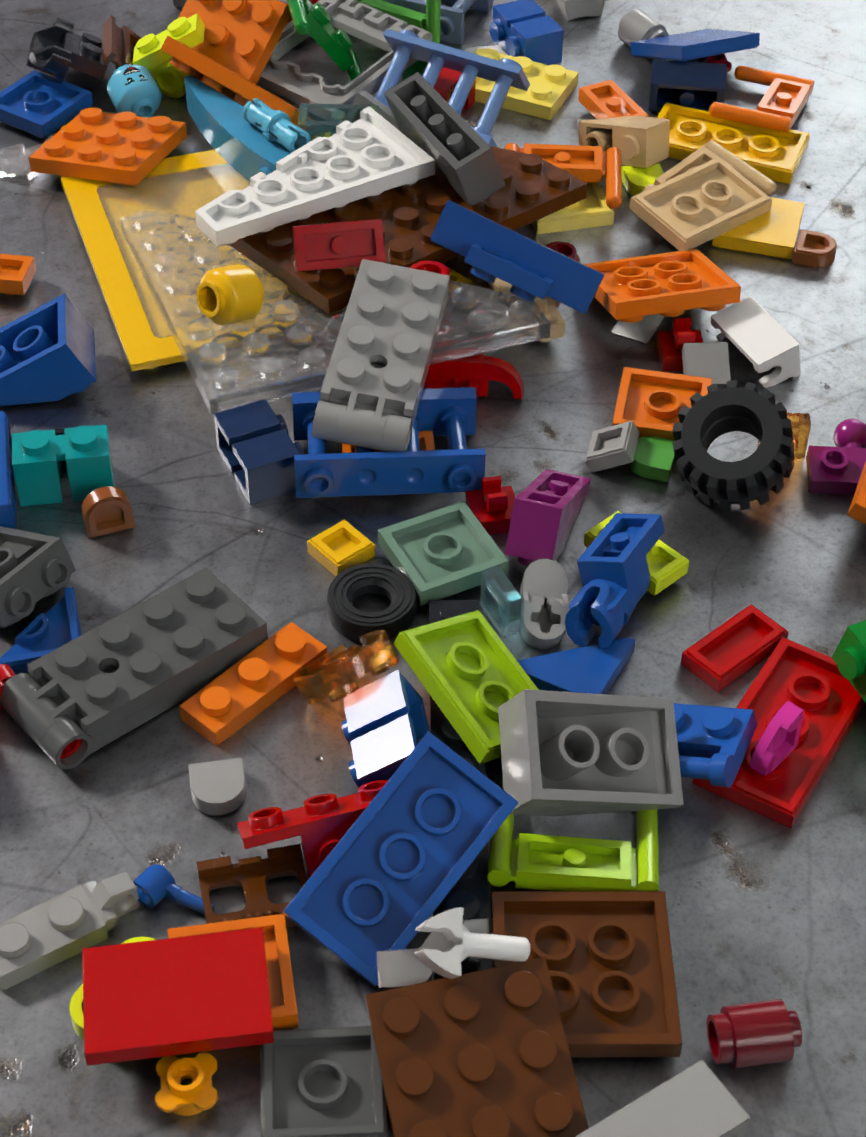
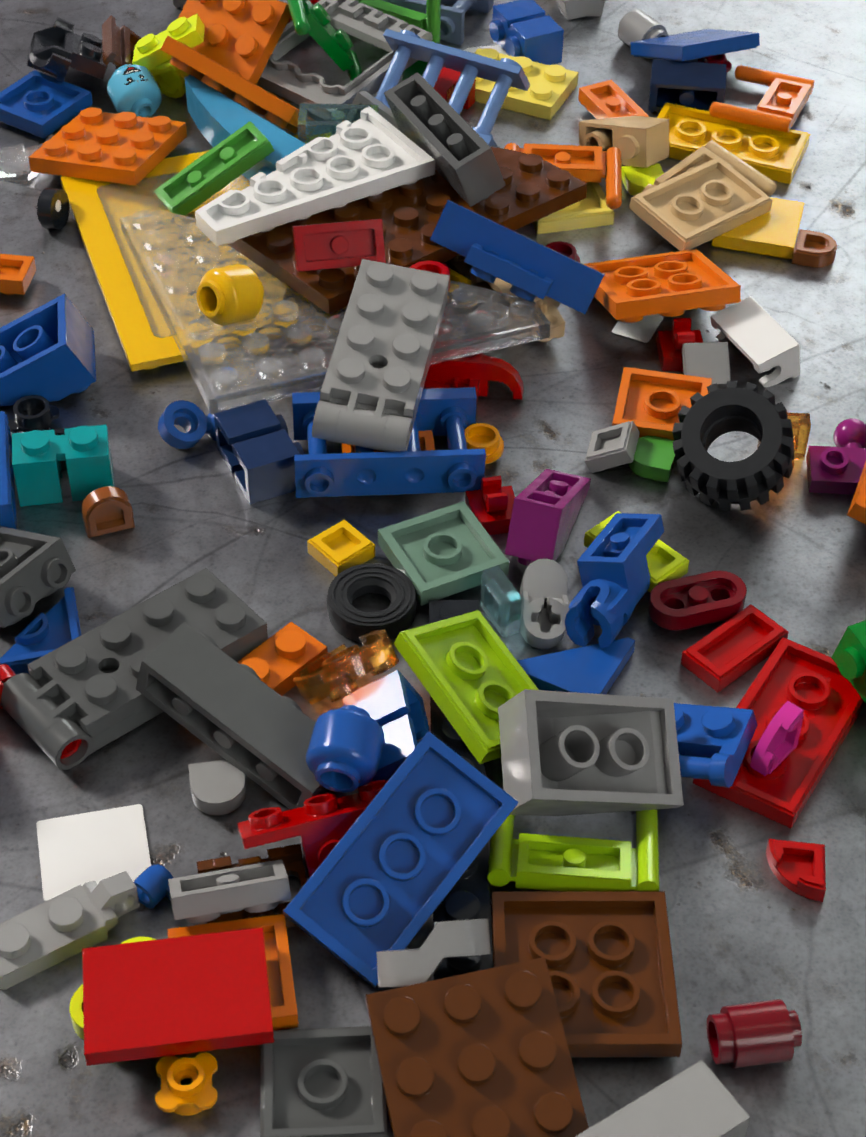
(32, 413): none -> black plate
(53, 208): none -> black tile
(91, 848): none -> white sticker
(191, 419): none -> blue plate
(214, 170): none -> bright green tile
(232, 713): none -> dark grey brick
(249, 887): none -> light grey plate
(275, 125): medium azure pin -> none
(345, 748): none -> blue head
(467, 945): white bar -> none
(485, 437): none -> light orange plate
(697, 600): none -> dark red plate
(799, 867): none -> red tile

